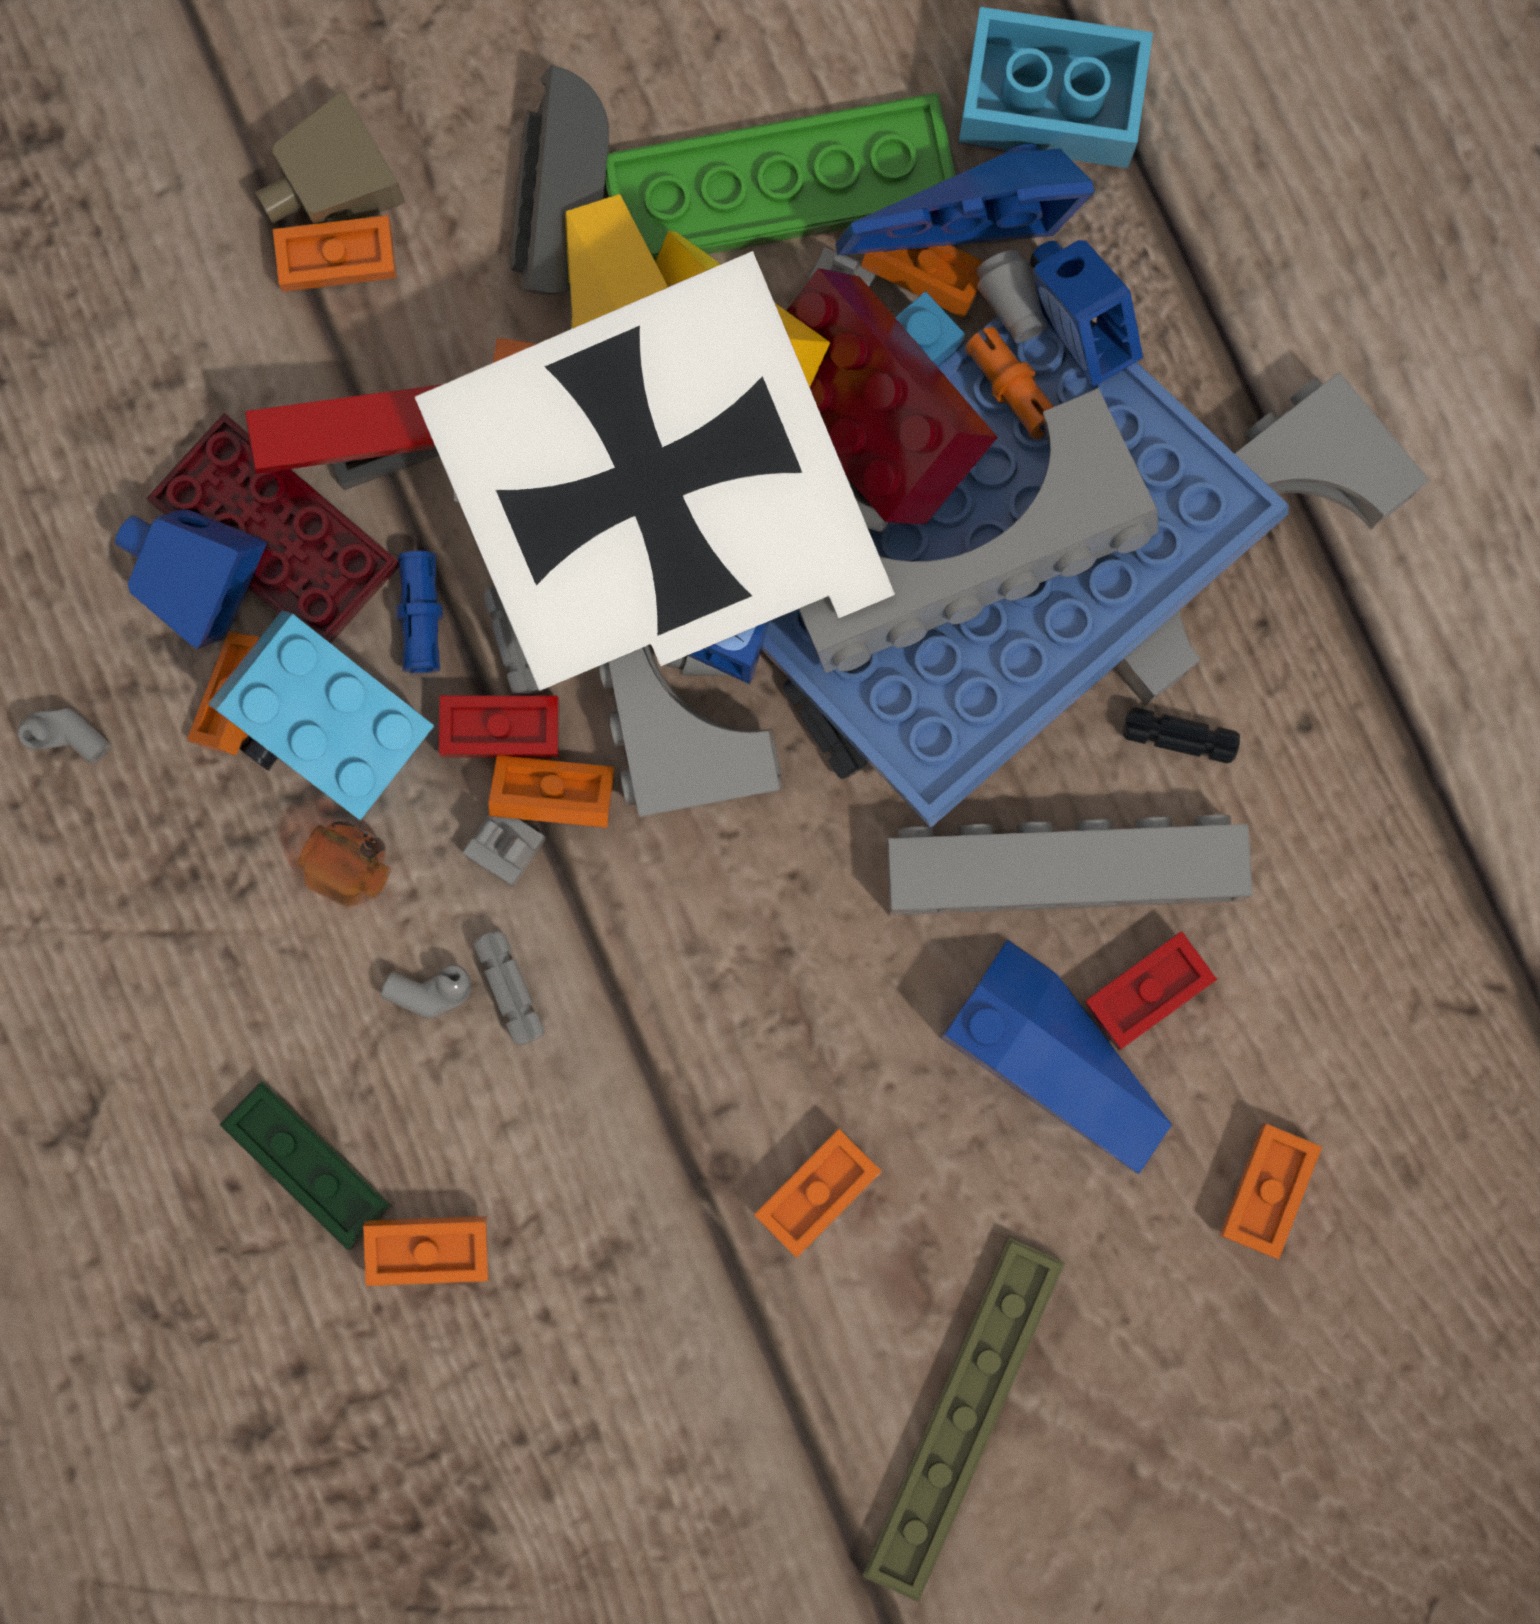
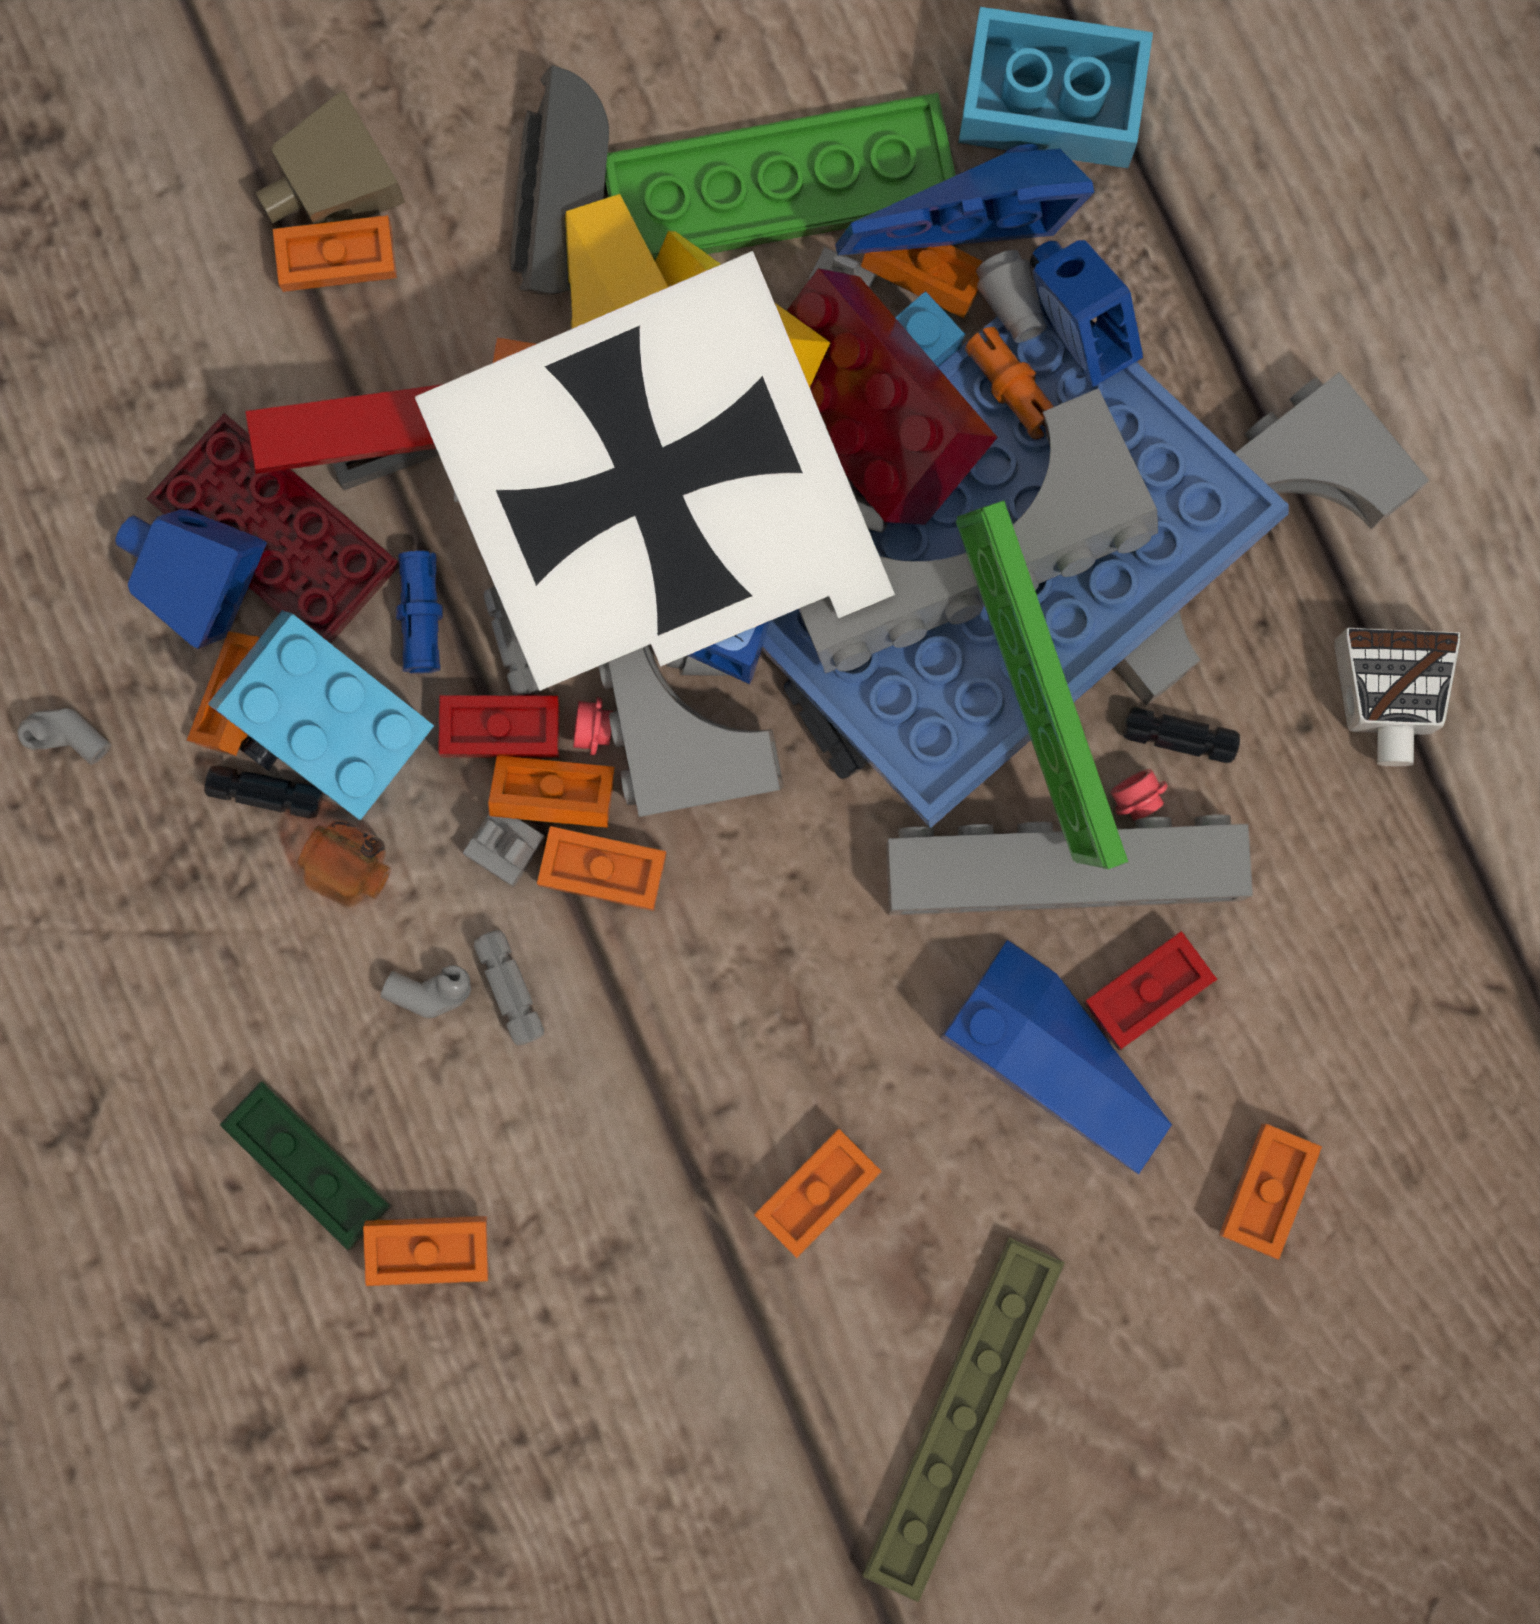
(263, 791): none -> black axle
(591, 726): none -> coral plate
(601, 868): none -> orange plate
(1040, 686): none -> bright green tile
(1139, 795): none -> coral plate
(1396, 685): none -> torso

